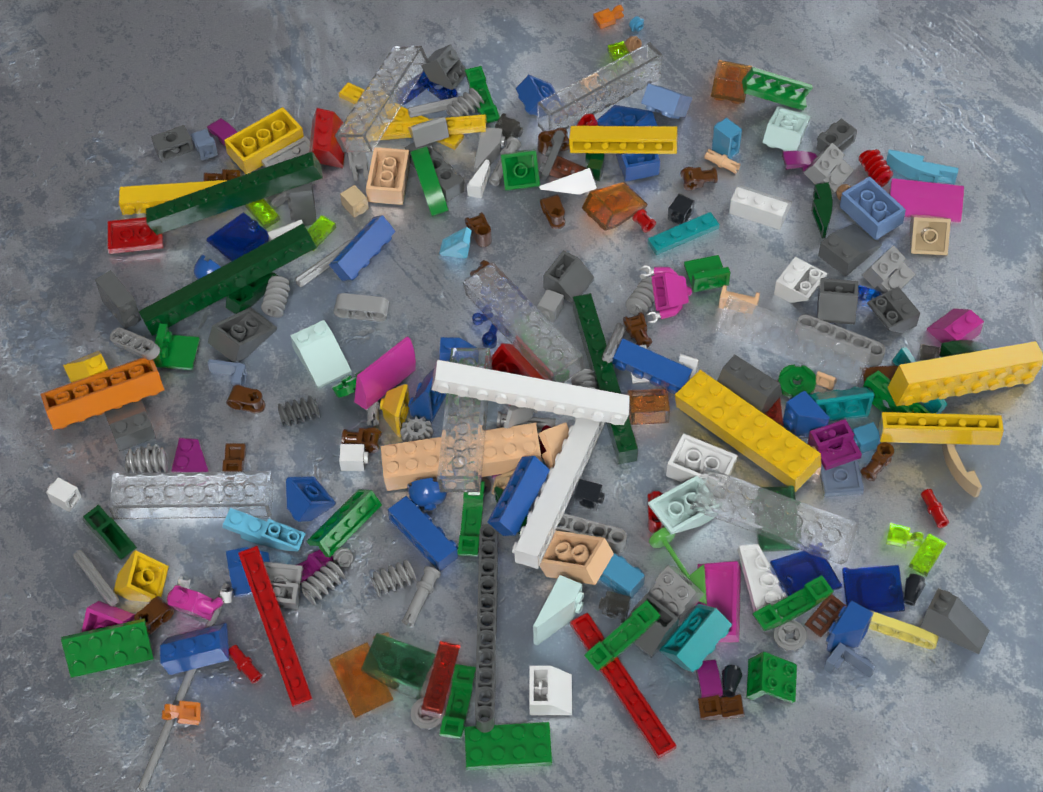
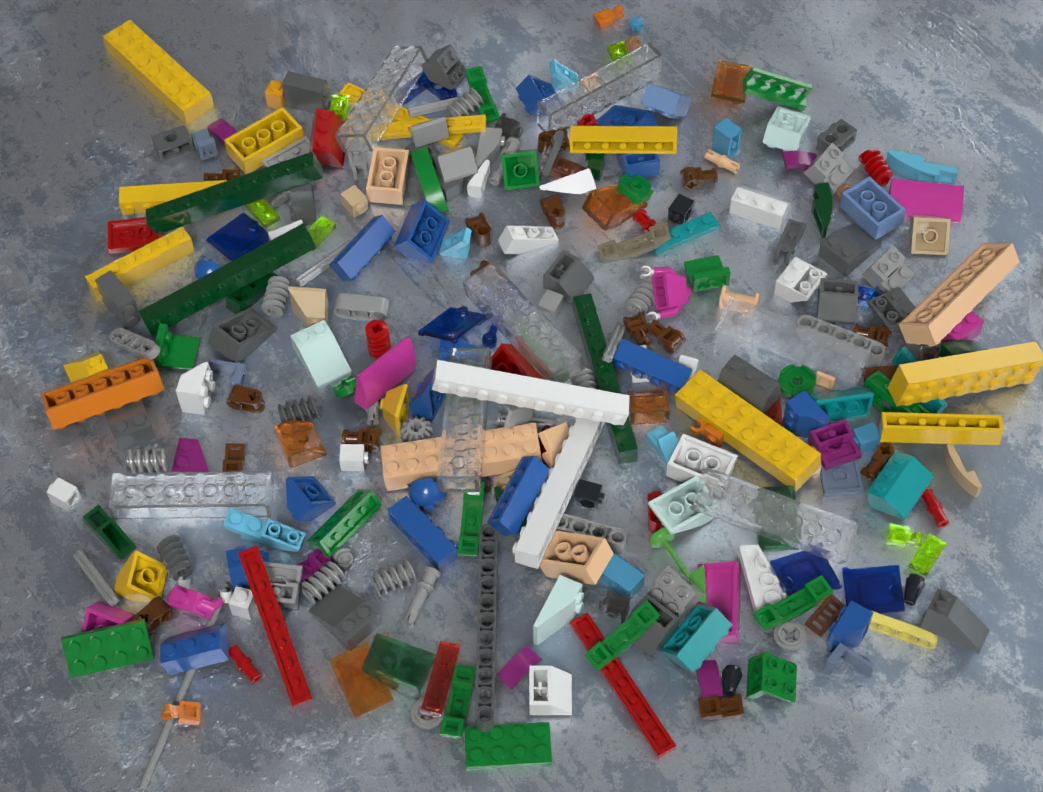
(145, 260): none -> yellow brick
(158, 72): none -> yellow brick
(174, 557): none -> dark grey piece
(195, 389): none -> white slope
(242, 603): none -> white brick
(274, 94): none -> light orange slope
(299, 442): none -> clear orange slope
(305, 92): none -> dark grey brick
(309, 304): none -> tan slope
(340, 105): none -> clear neon green plate
(346, 616): none -> dark grey slope
(377, 338): none -> red piece
(422, 232): none -> blue slope
(451, 325): none -> clear blue container
(455, 163): none -> light grey slope
(518, 667): none -> magenta slope
(526, 238): none -> white slope
(561, 75): none -> medium azure slope
(635, 188): none -> green plate
(635, 246): none -> dark tan slope
(663, 442): none -> medium azure slope
(667, 337): none -> reddish brown connector
(710, 433): none -> orange plate
(789, 240): none -> dark grey hinge
(874, 333): none -> reddish brown connector
(899, 485): none -> teal slope
(959, 293): none -> light nougat brick

